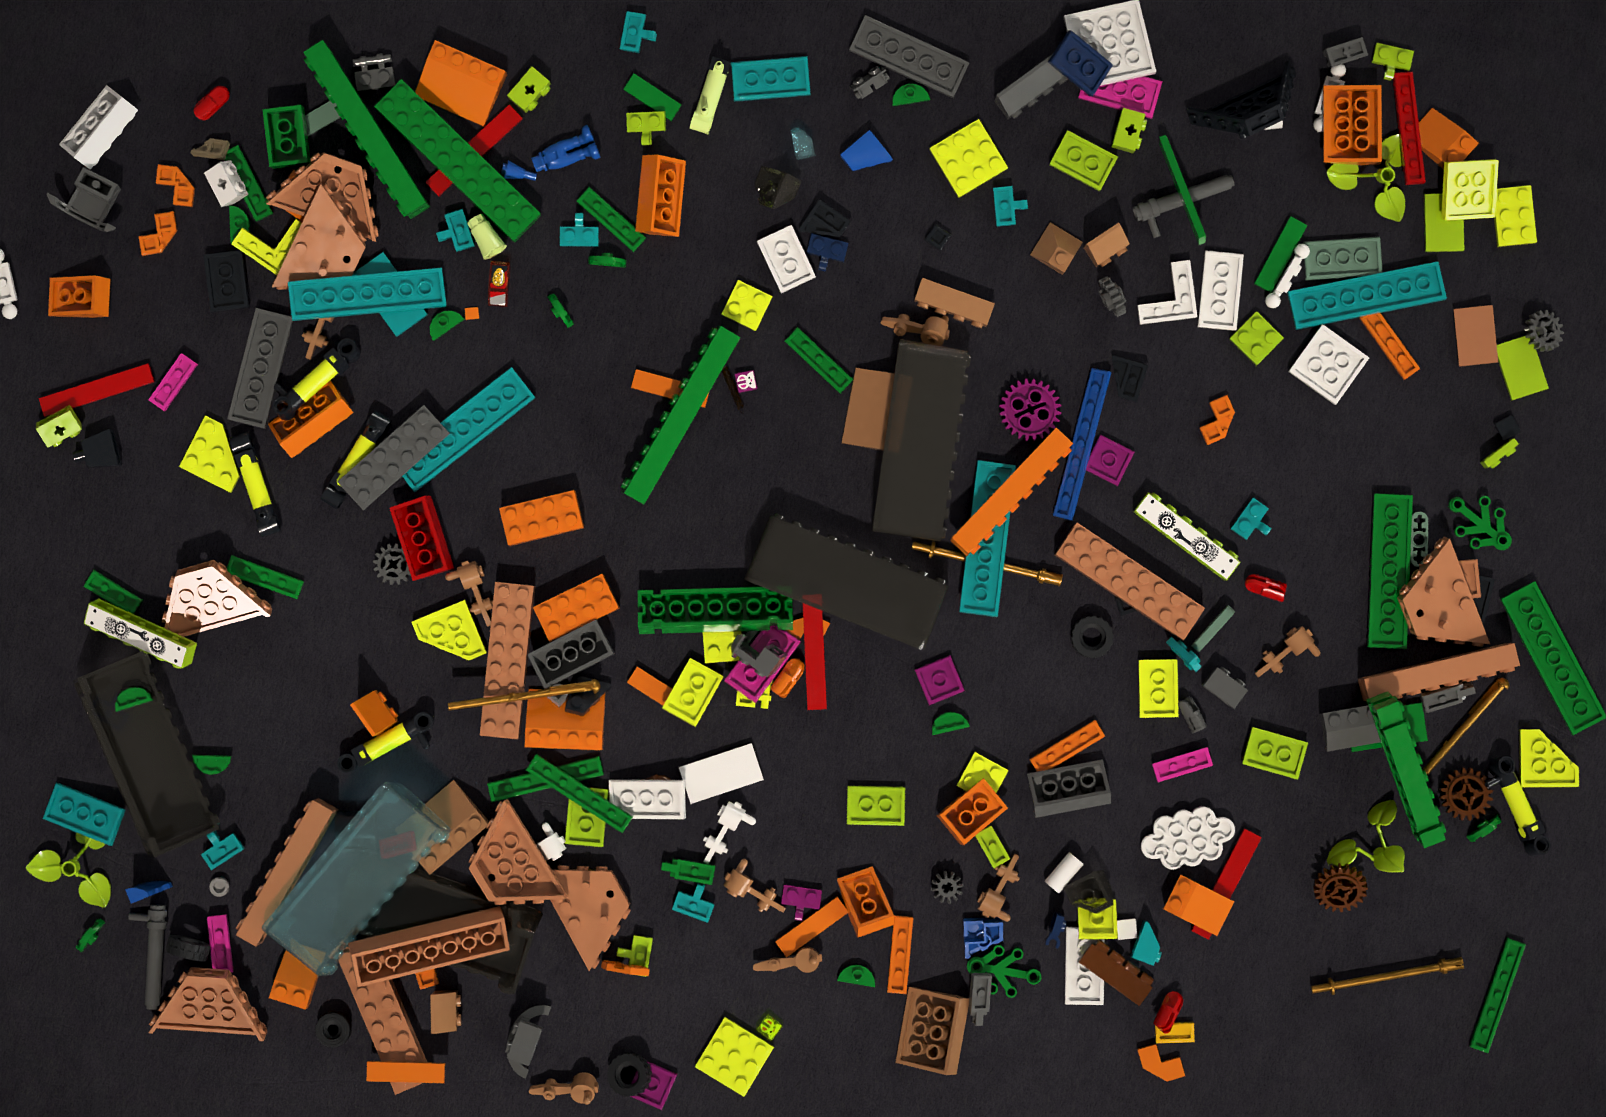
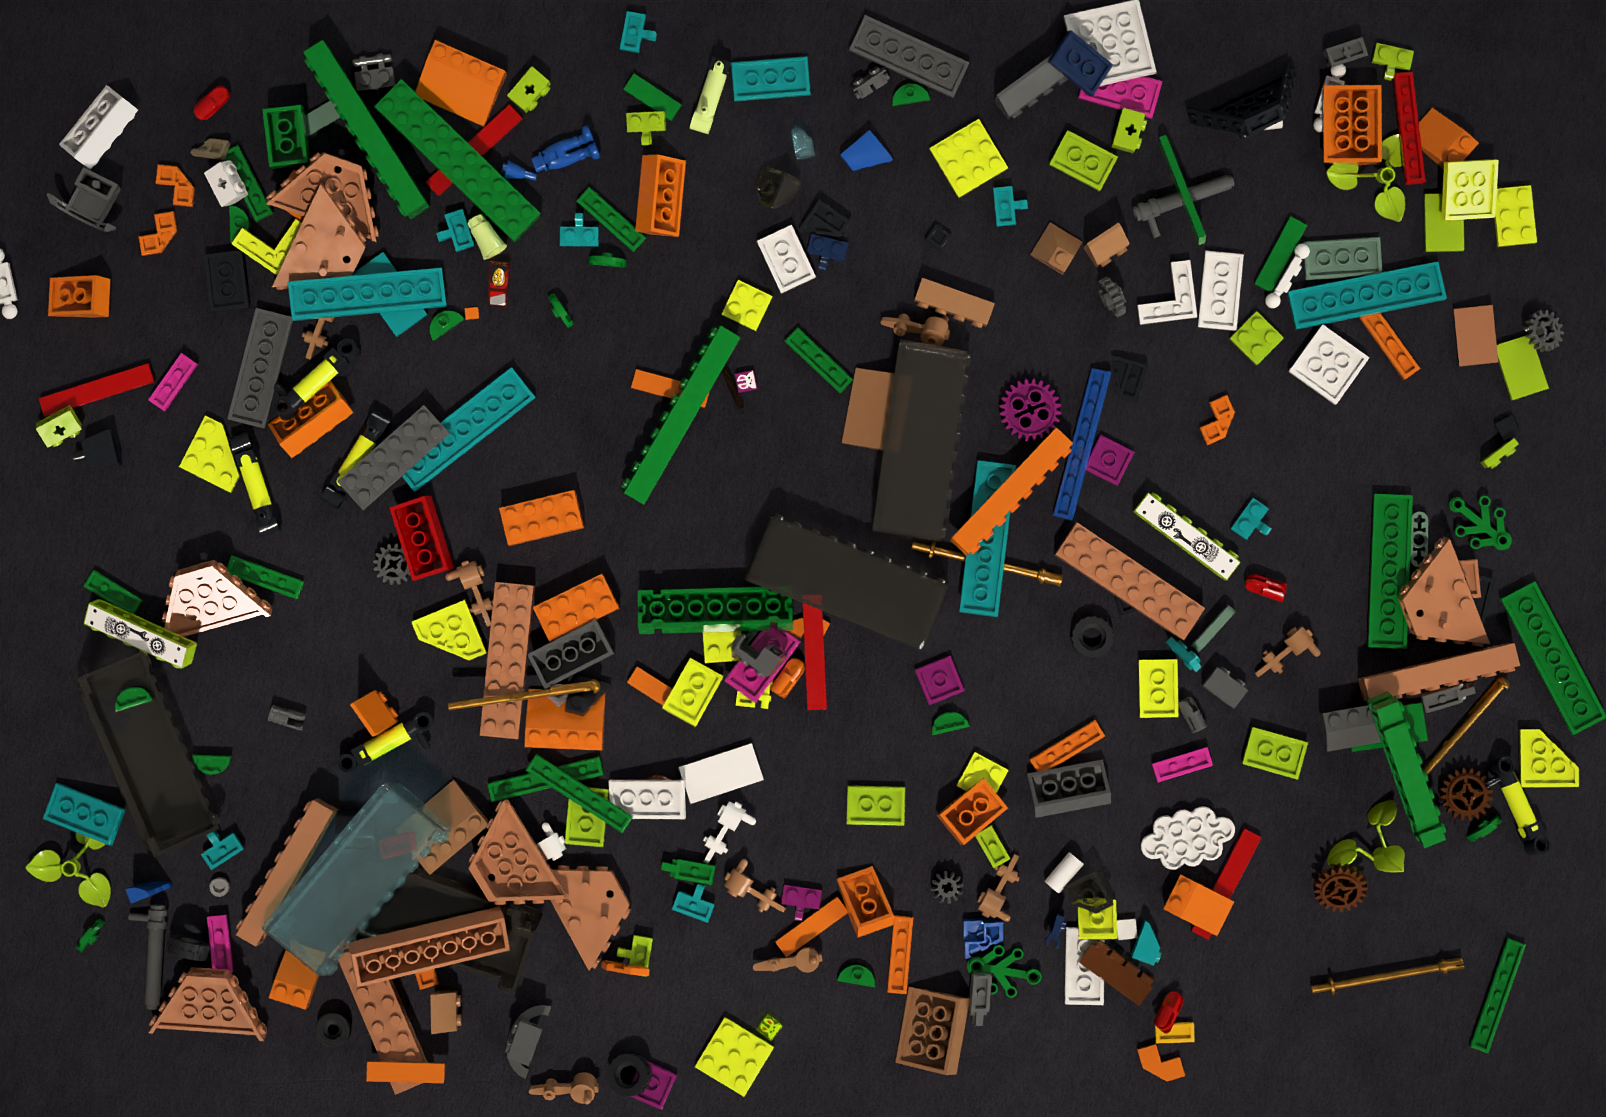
(282, 717): none -> dark grey hinge

